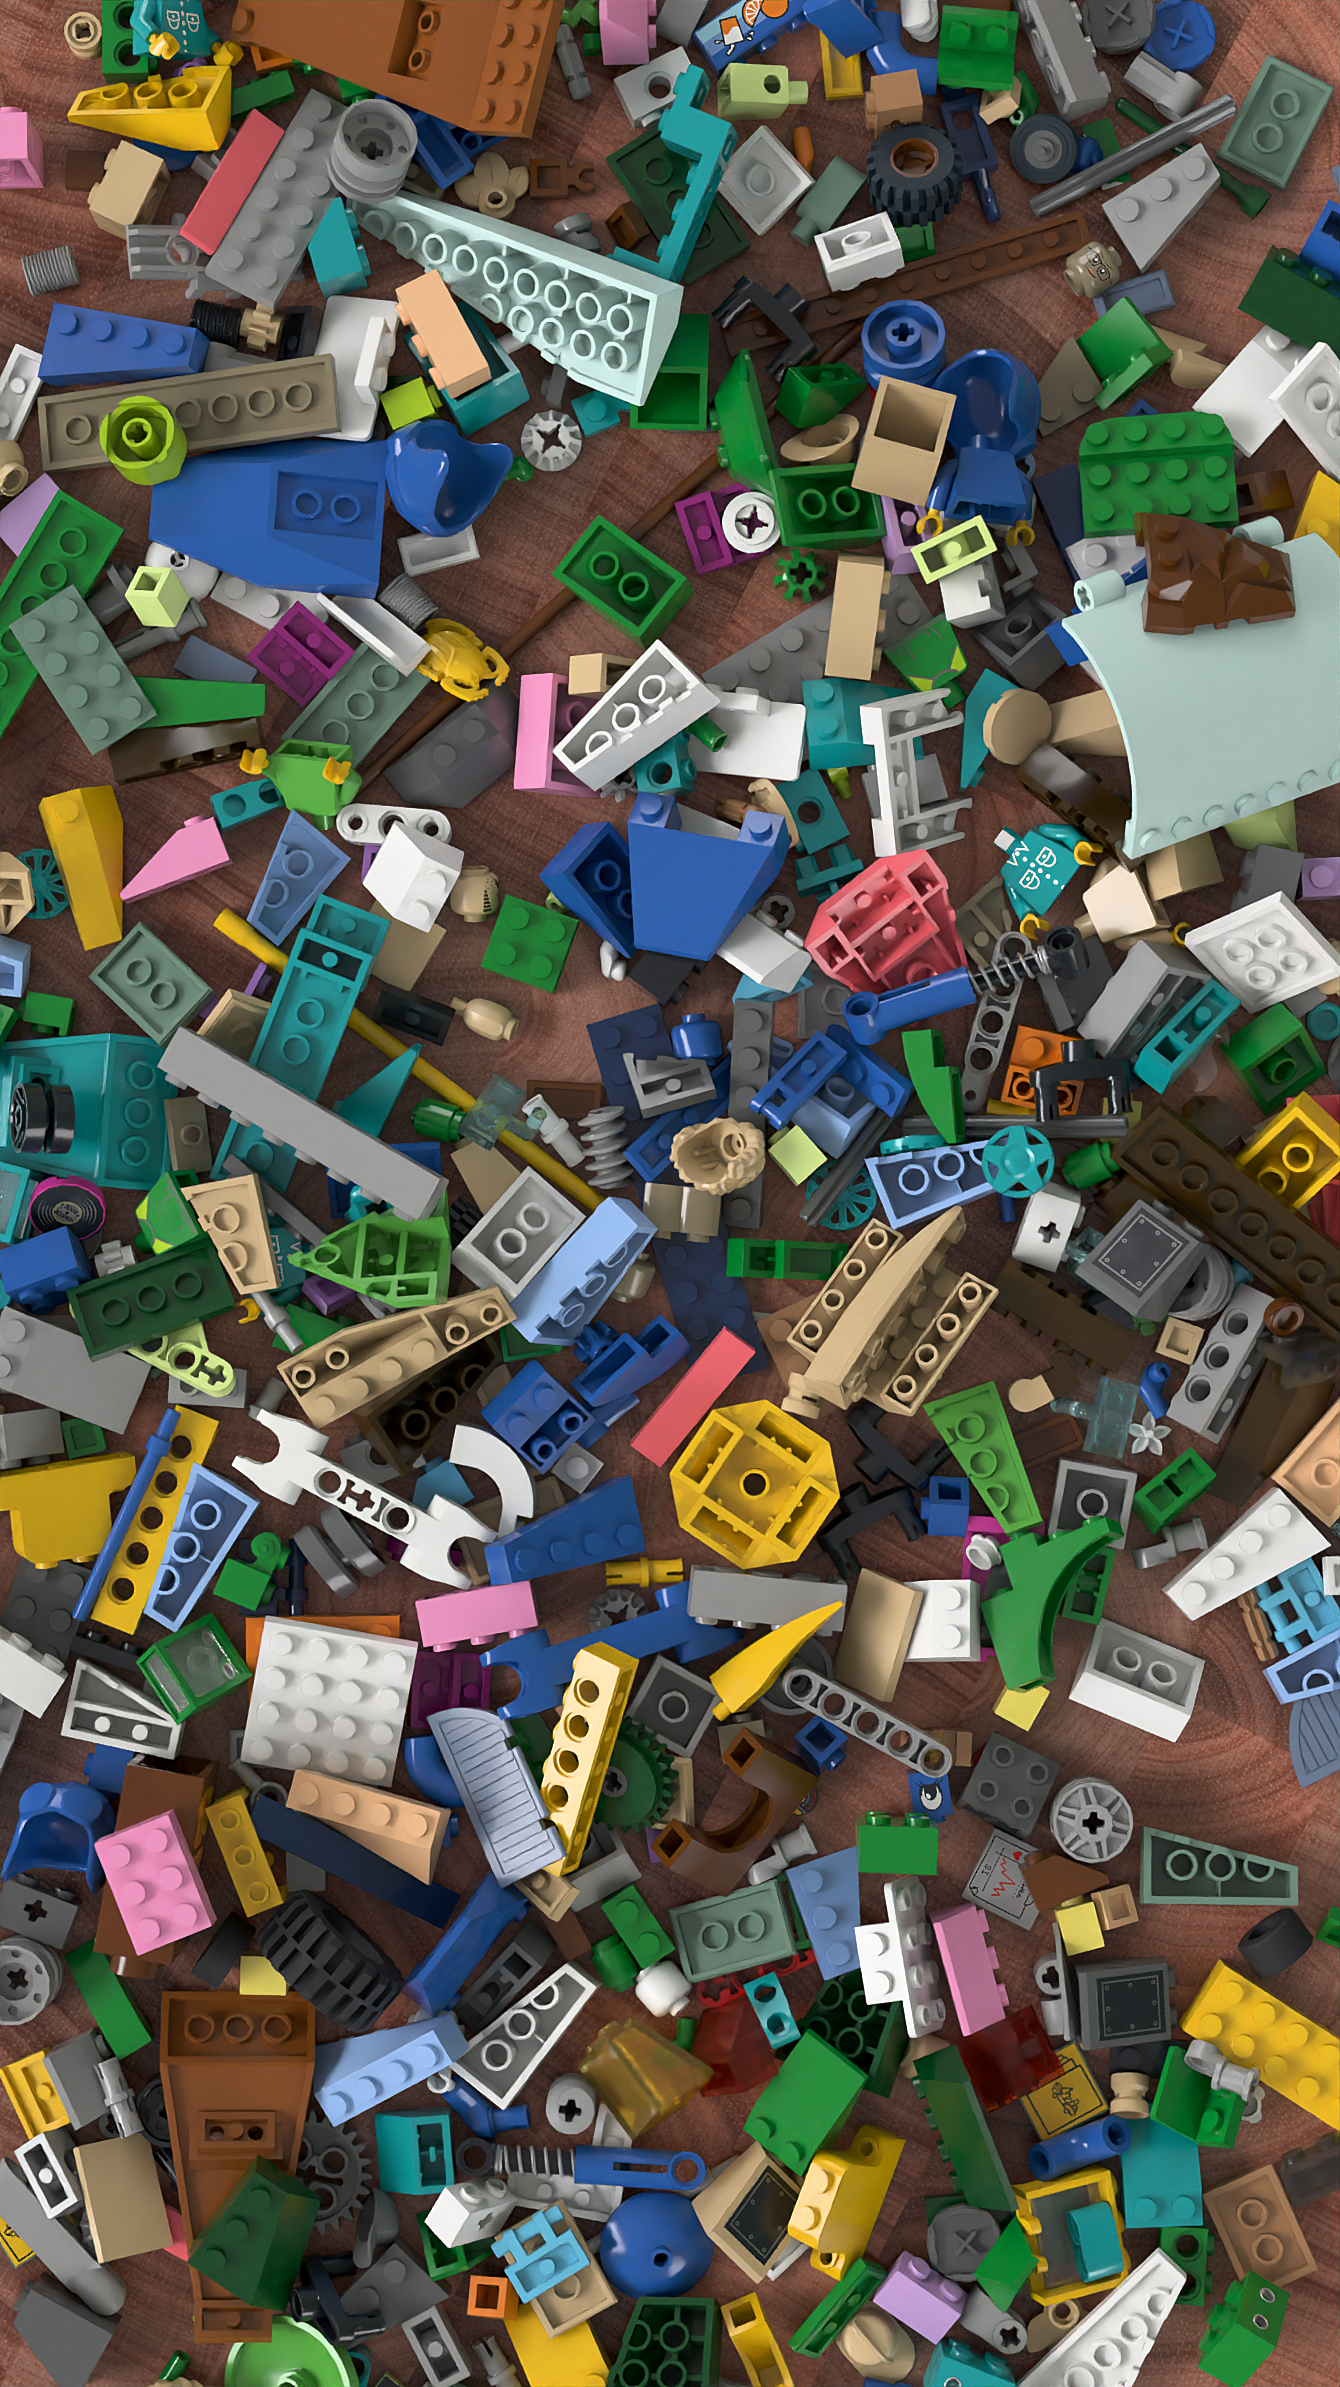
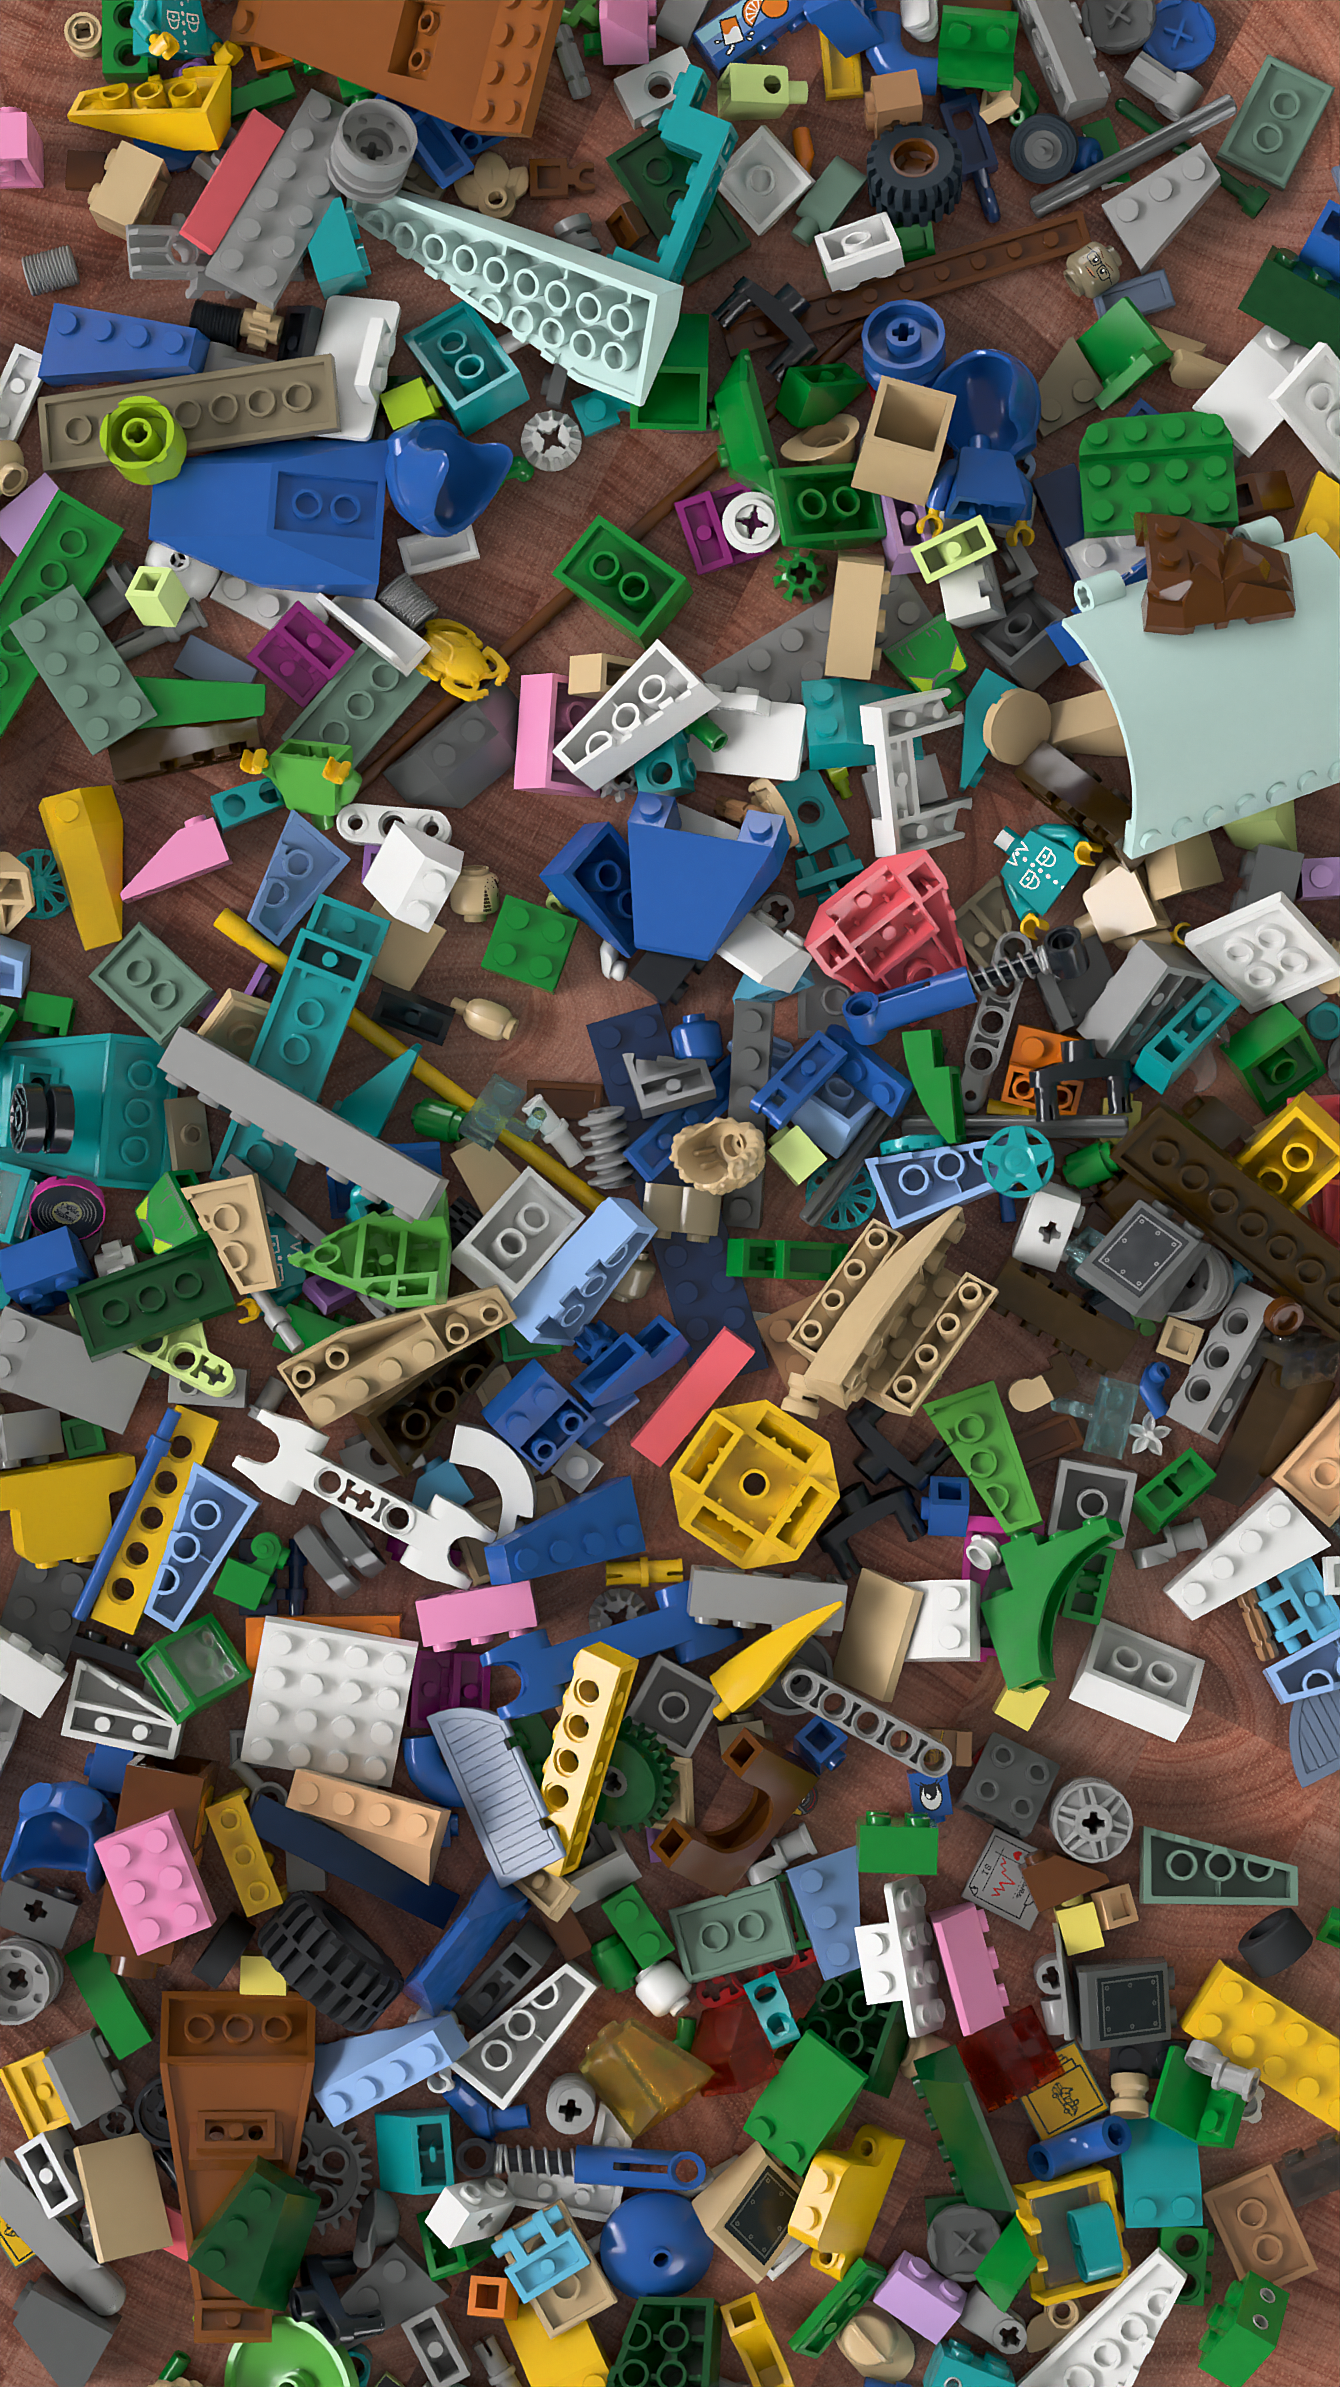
(119, 2097): light grey pin -> none
(441, 334): light nougat wedge -> none

